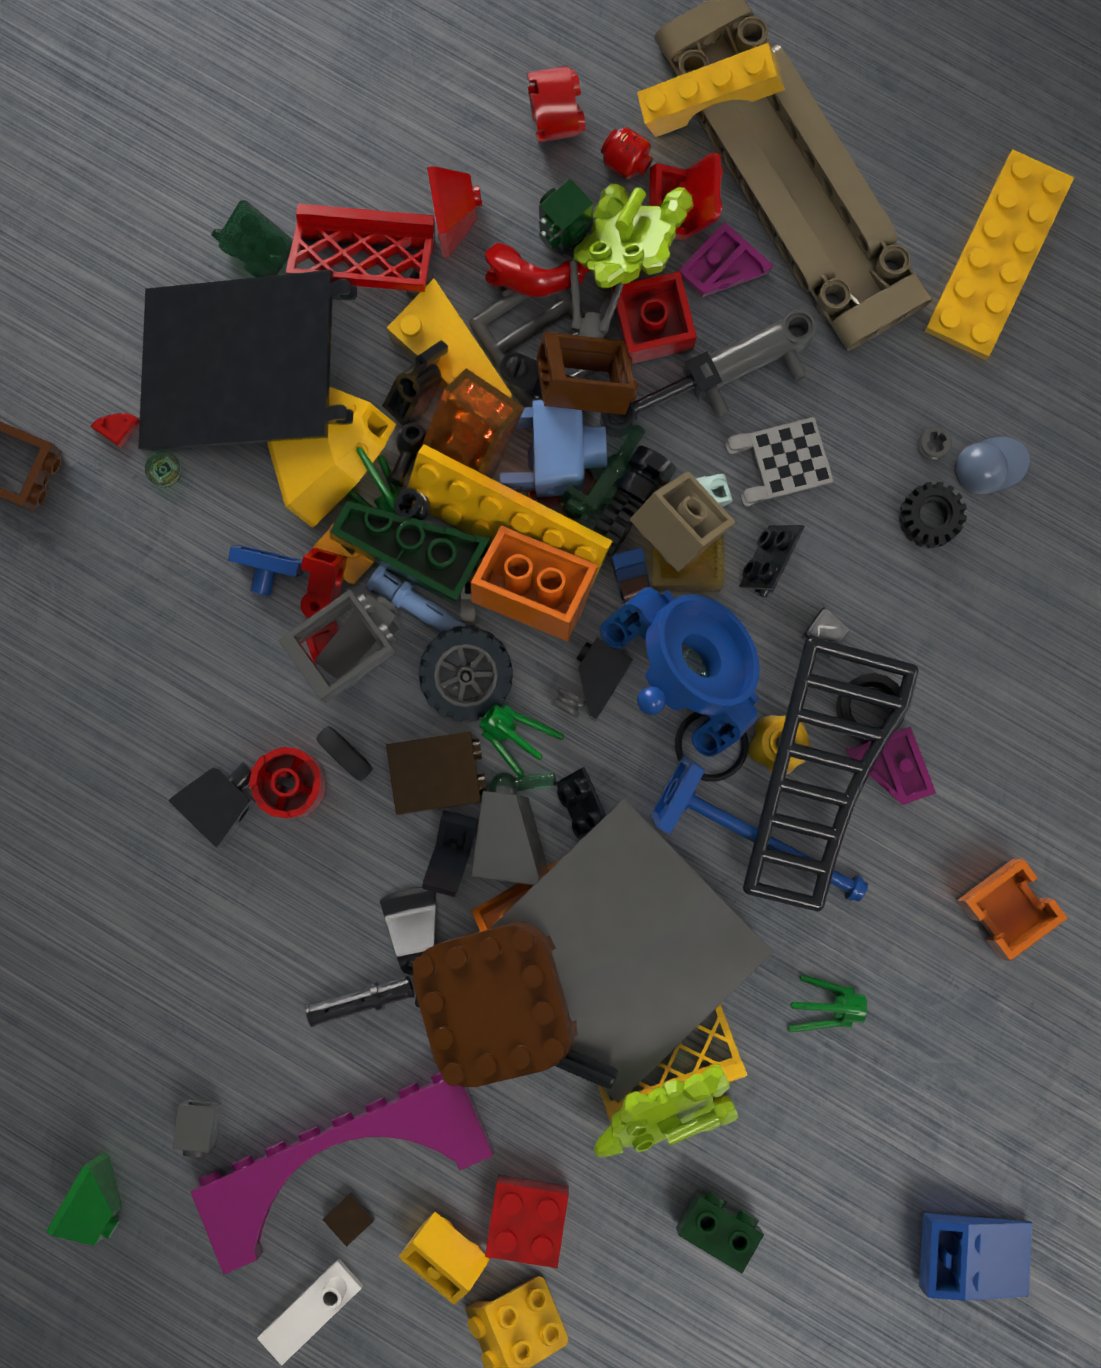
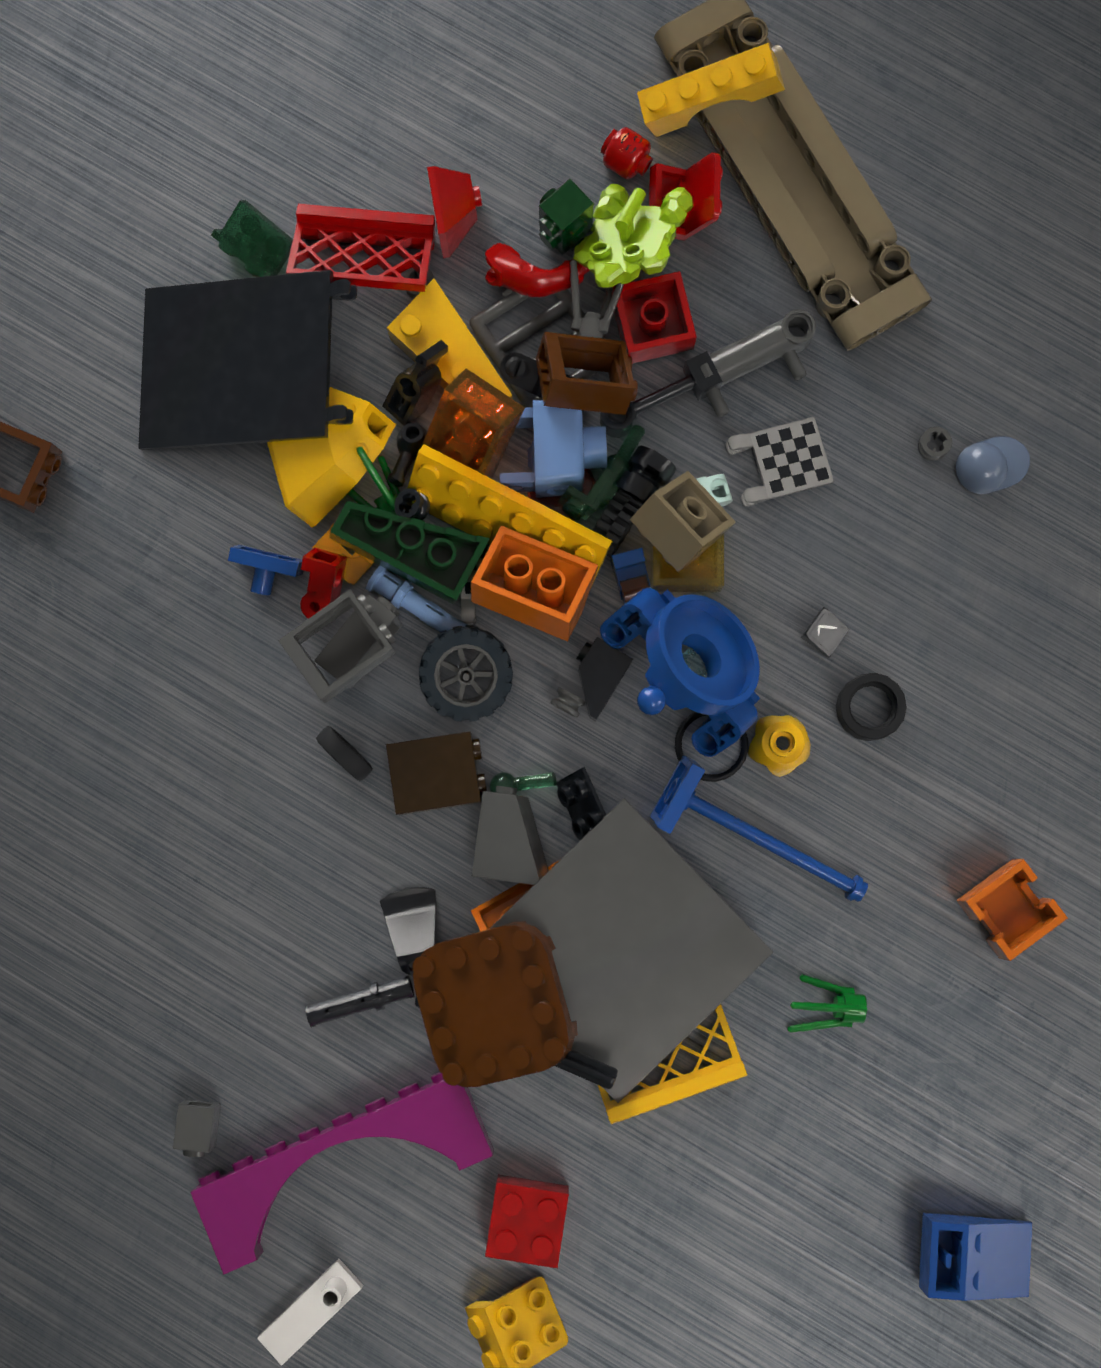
(90, 1205): green slope -> none
(116, 427): red tile -> none
(163, 469): clear green tile -> none
(216, 802): black torso -> none
(280, 764): red brick -> none
(319, 640): red tile -> none
(348, 1219): dark brown tile -> none
(444, 1258): yellow brick -> none
(450, 853): black bracket -> none
(499, 725): green plant -> none
(555, 104): red brick -> none
(669, 1113): lime shield -> none
(718, 1232): dark green brick -> none
(723, 263): magenta wing -> none
(770, 558): black hinge -> none
(861, 768): black bar -> none
(899, 767): magenta wing -> none
(947, 500): black tyre -> none
(999, 254): yellow plate -> none

